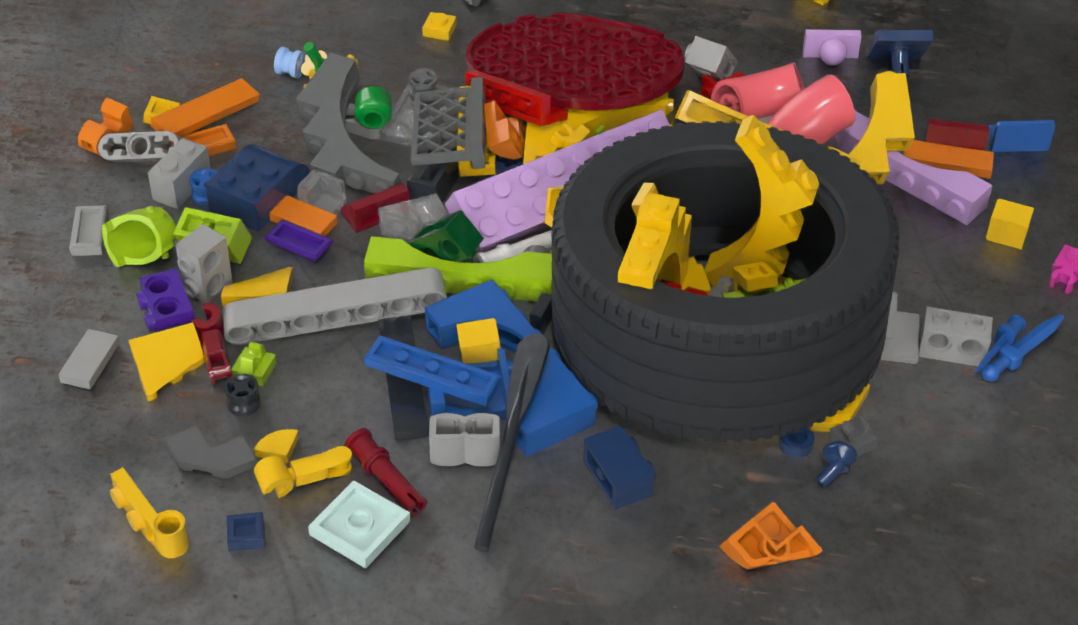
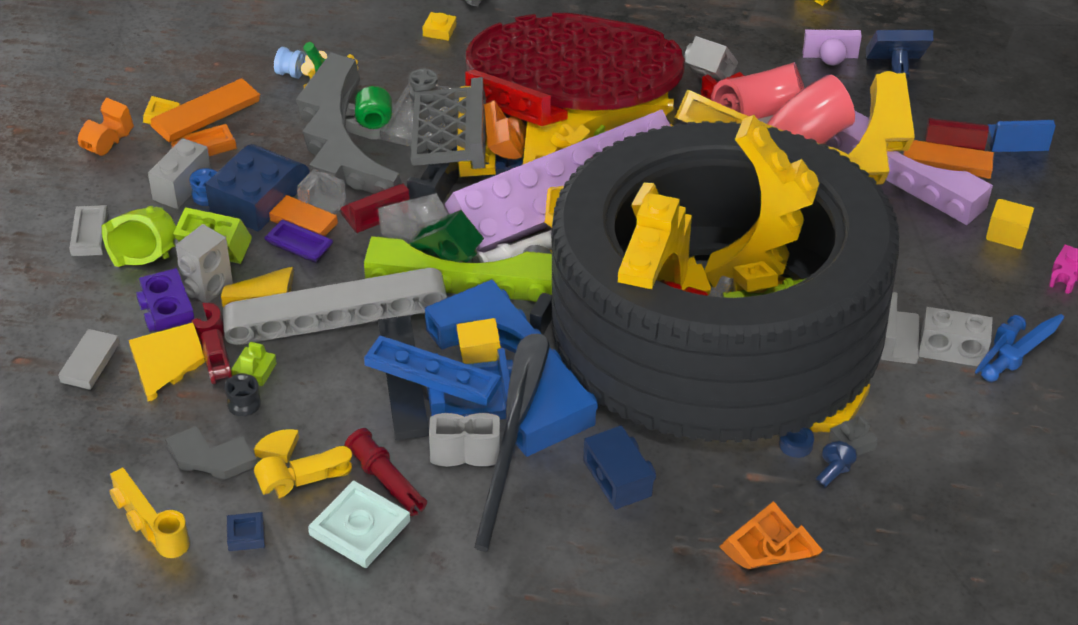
(130, 140): light grey beam -> none

